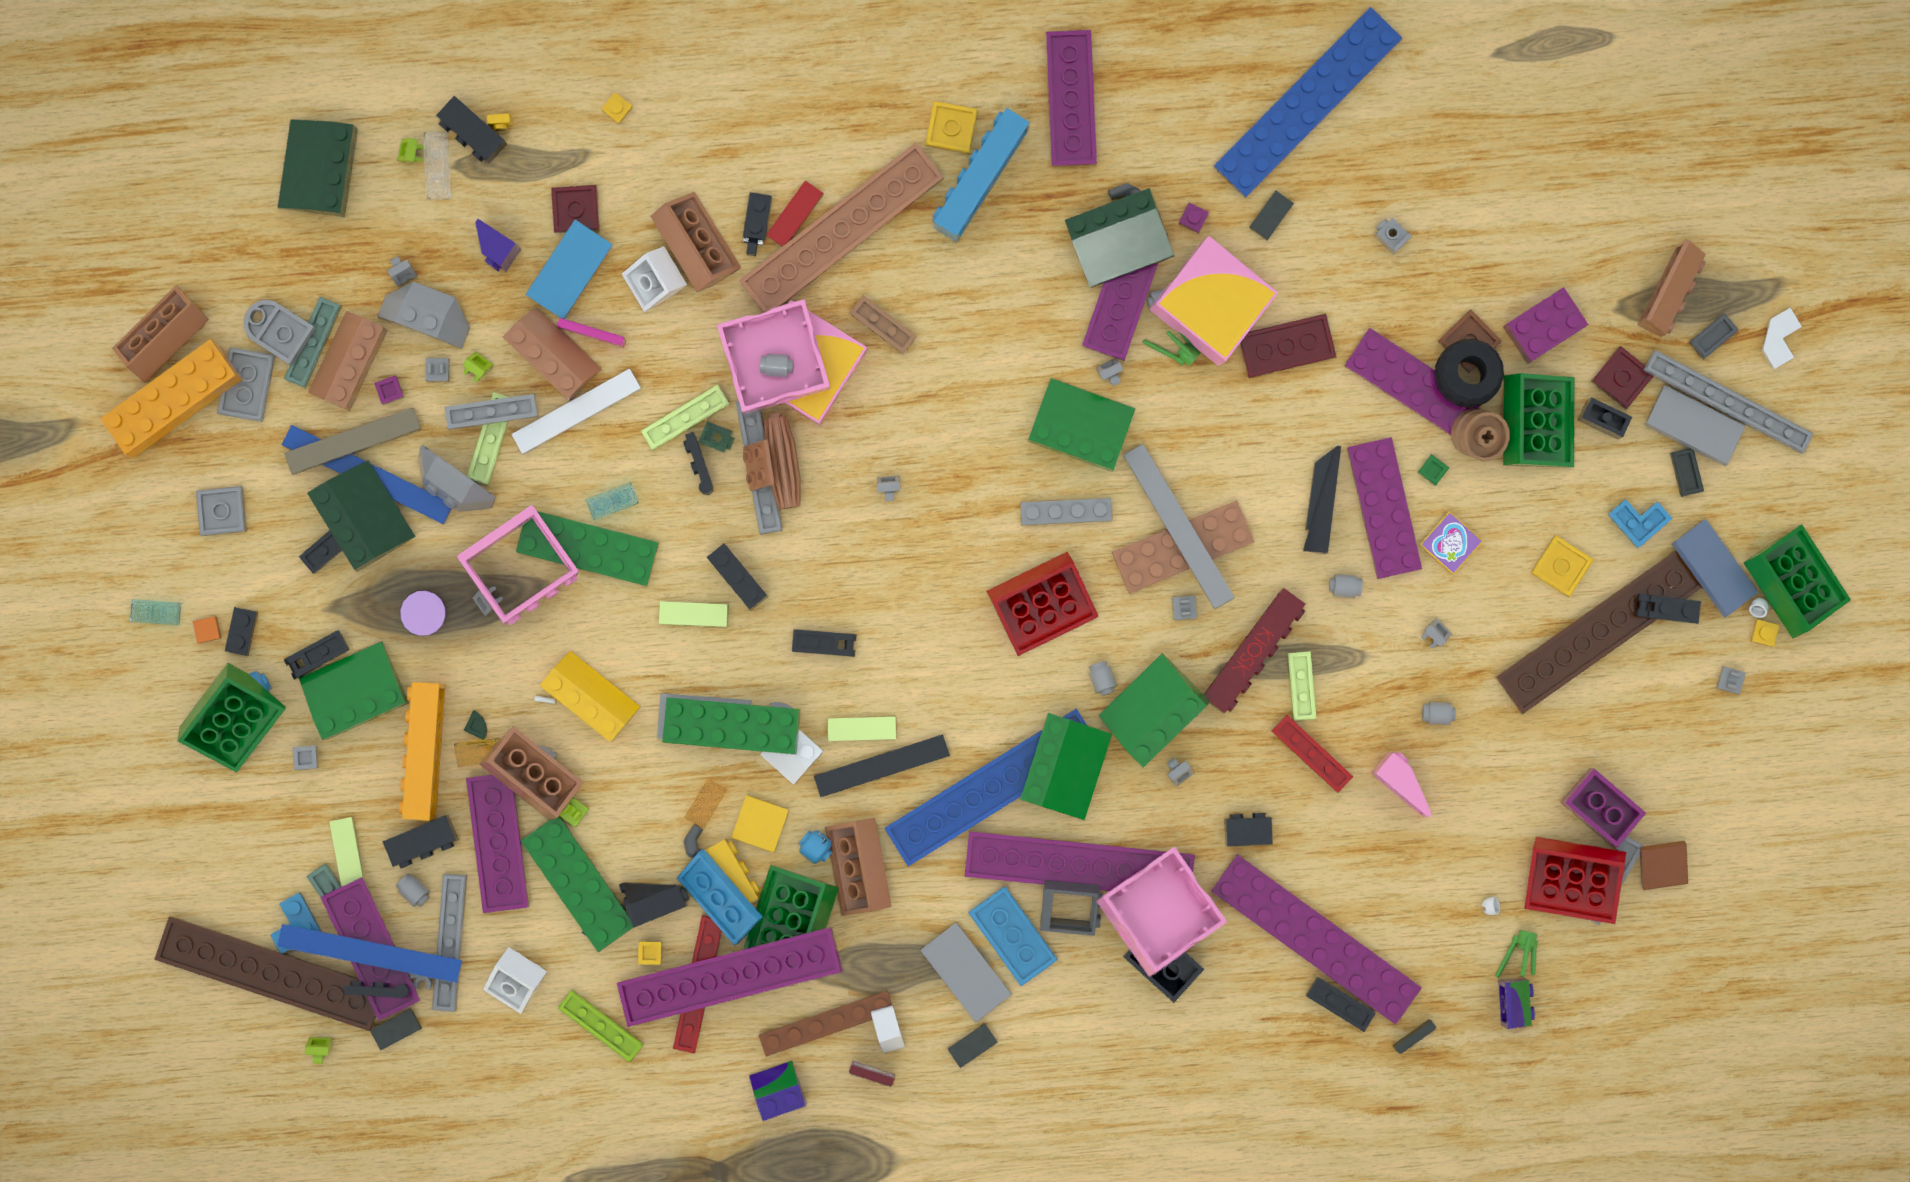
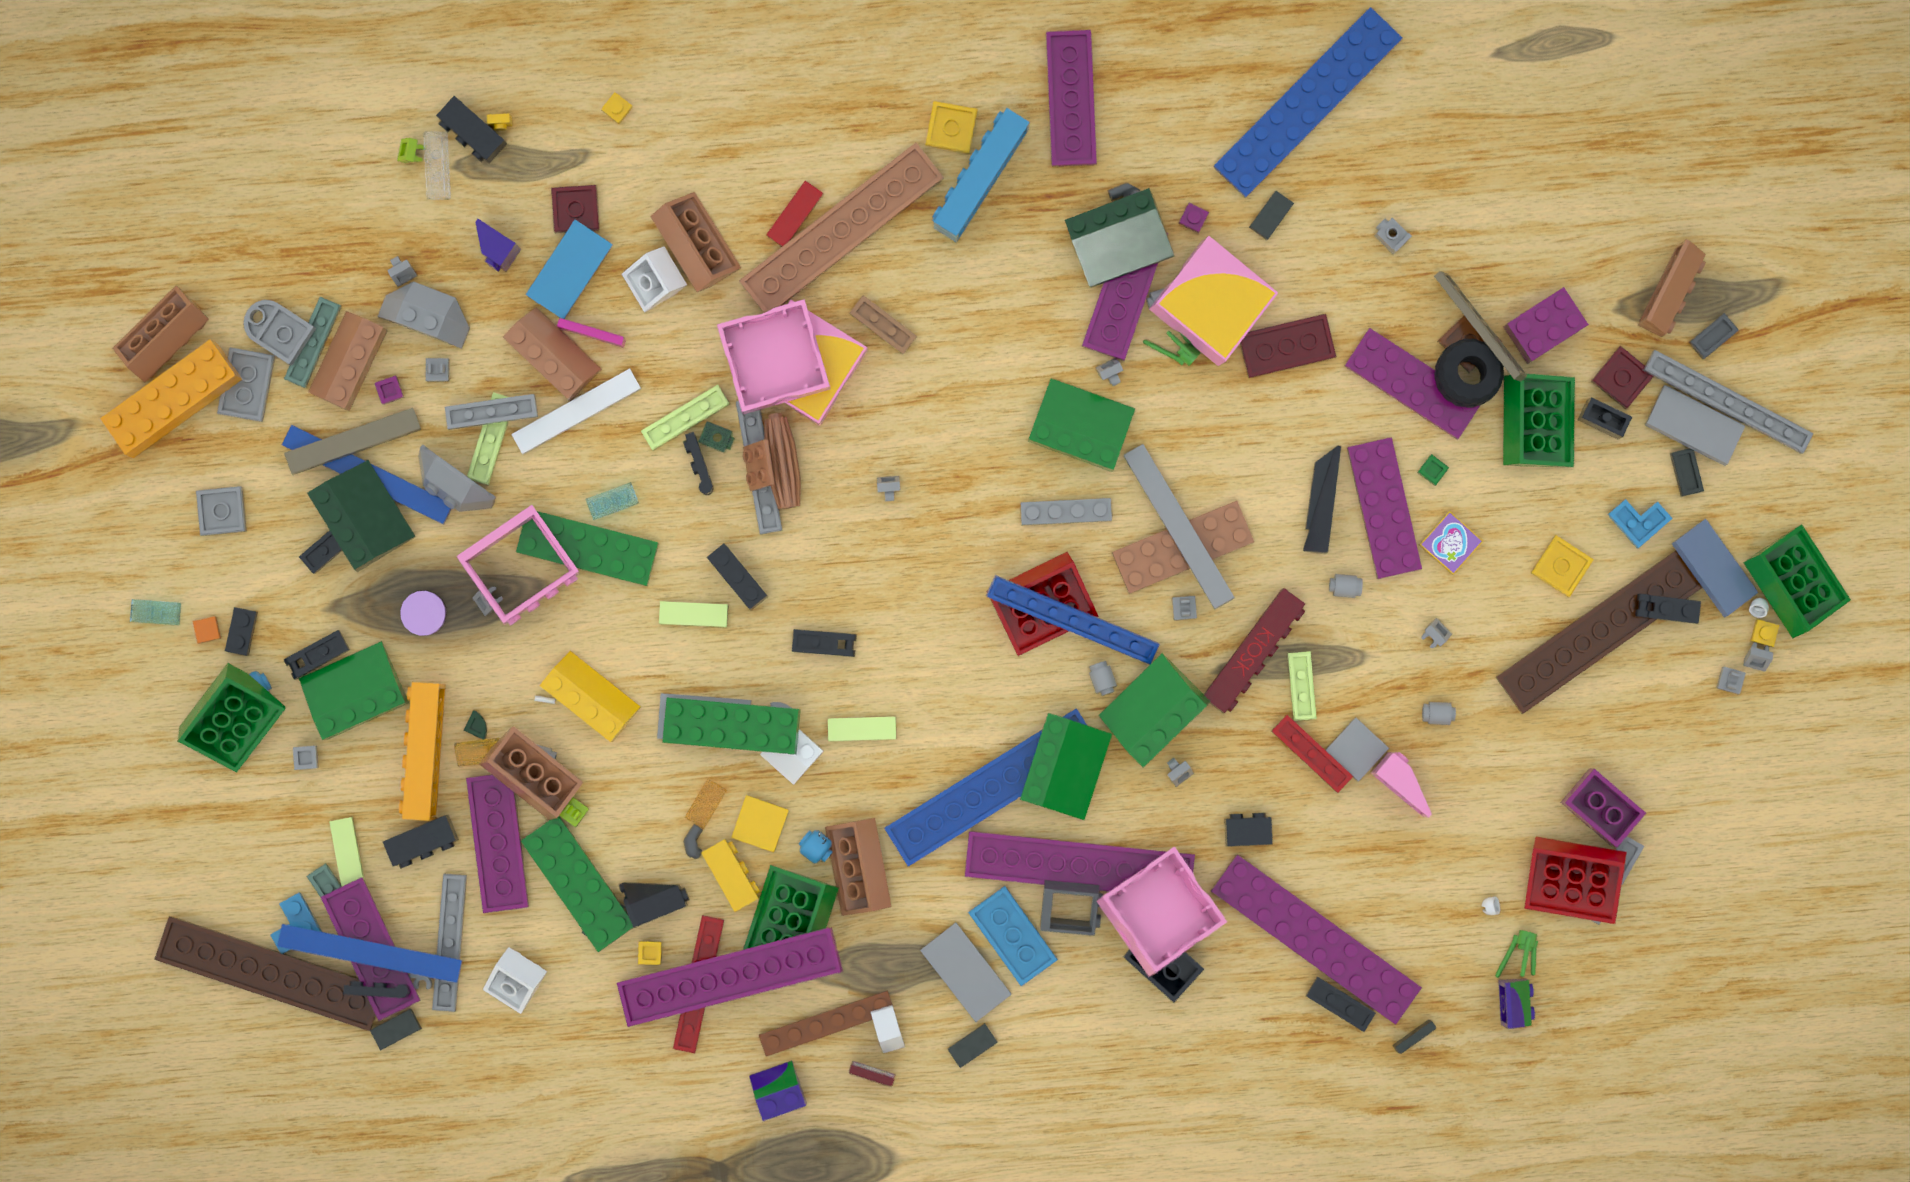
(318, 167): dark green slope -> none
(318, 1048): lime tile -> none
(413, 890): light grey brick -> none
(478, 365): lime tile -> none
(600, 1026): lime tile -> none
(719, 897): dark azure tile -> none
(756, 221): black hinge -> none
(776, 365): light grey brick -> none
(881, 765): black tile -> none
(1072, 619): none -> blue tile
(1357, 749): none -> light grey tile
(1480, 326): none -> dark tan tile
(1480, 434): medium nougat wheel -> none
(1664, 865): dark orange tile -> none
(1758, 658): none -> light grey tile
(1774, 346): white tile -> none

